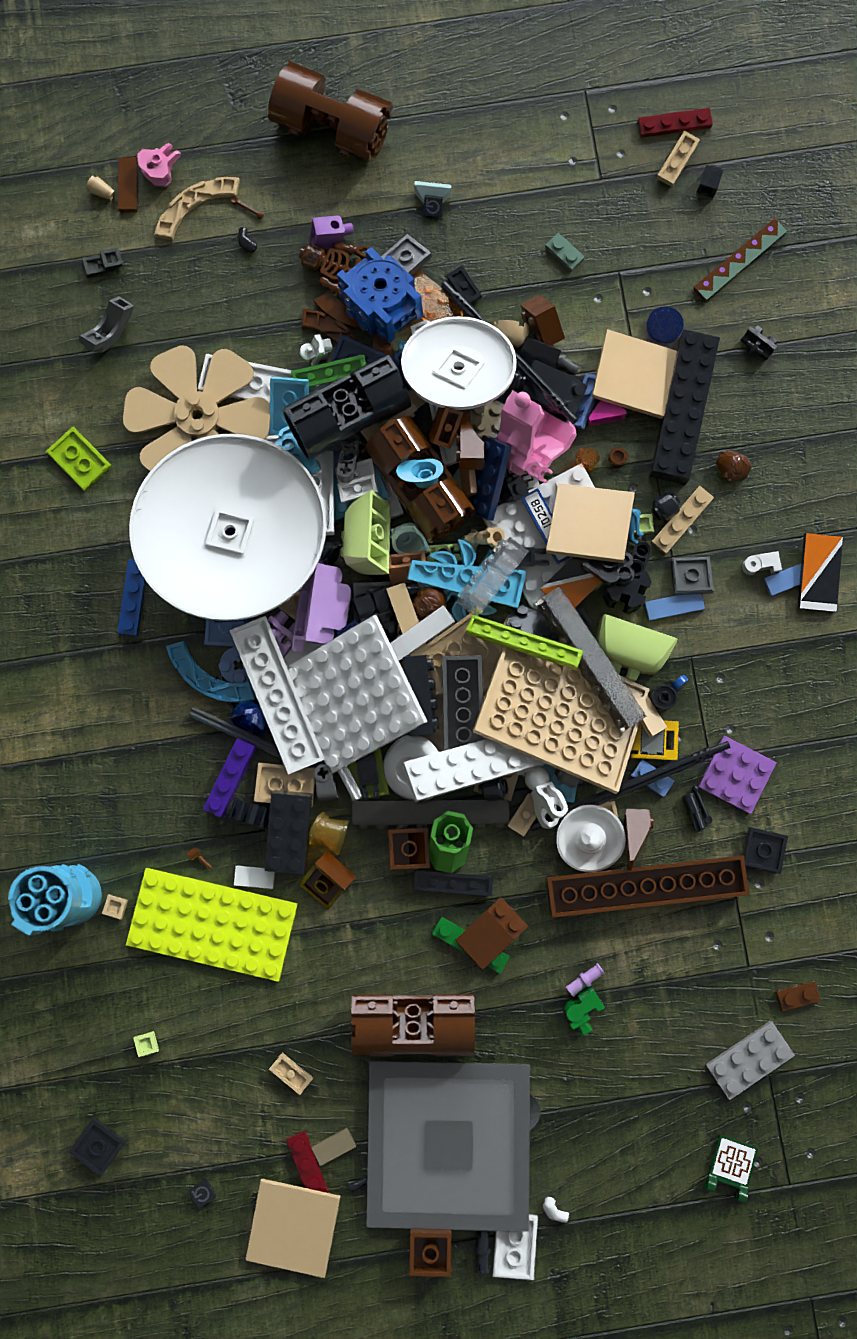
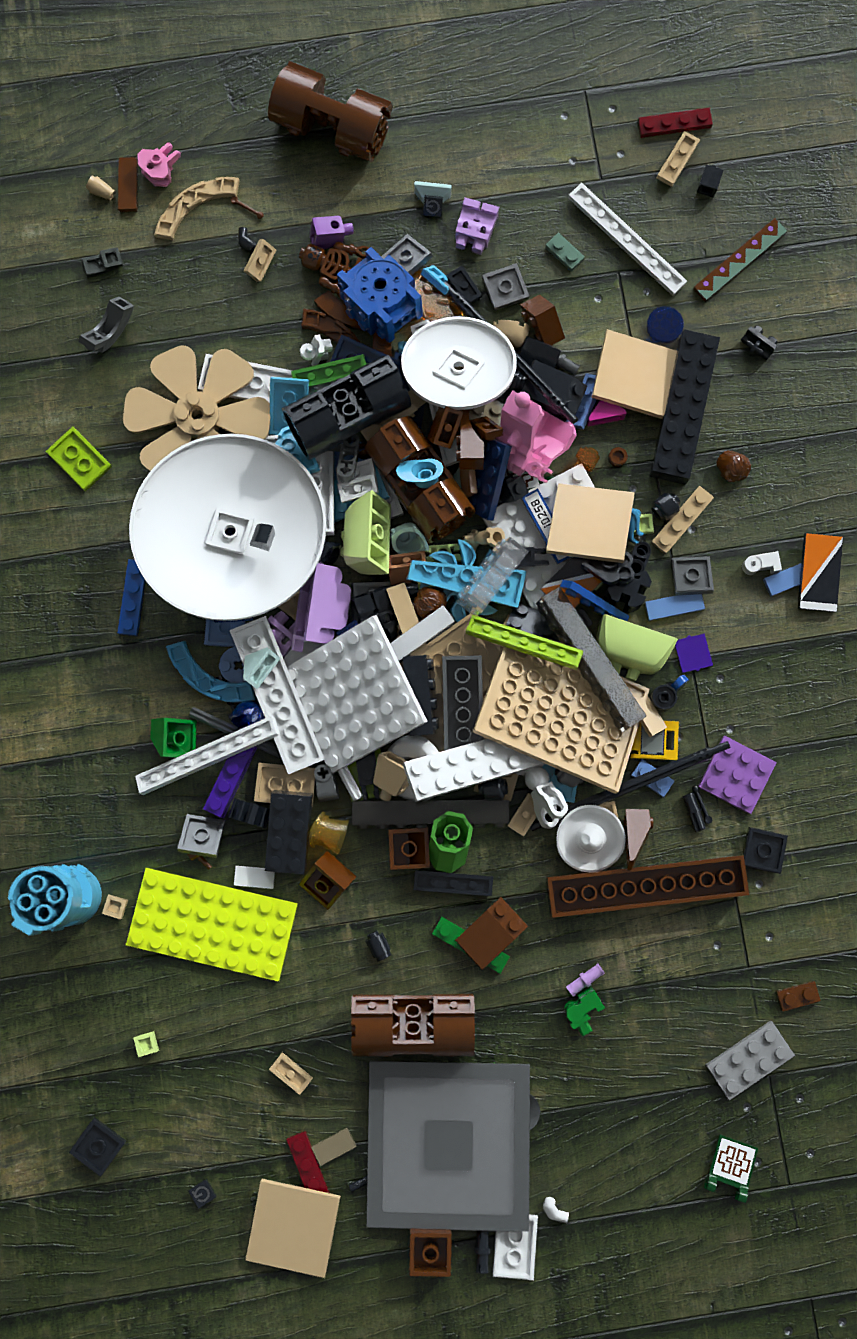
(173, 736): none -> green slope
(201, 836): none -> plate
(207, 755): none -> white plate
(258, 666): none -> light aqua slope
(260, 260): none -> tan plate
(263, 536): none -> black brick
(378, 945): none -> black brick
(390, 775): none -> tan torso
(436, 278): none -> medium azure tile
(475, 225): none -> lavender hips
(486, 428): none -> reddish brown plate
(505, 287): none -> flat silver plate
(589, 599): none -> blue plate
(627, 239): none -> white plate
(693, 653): none -> dark purple piece

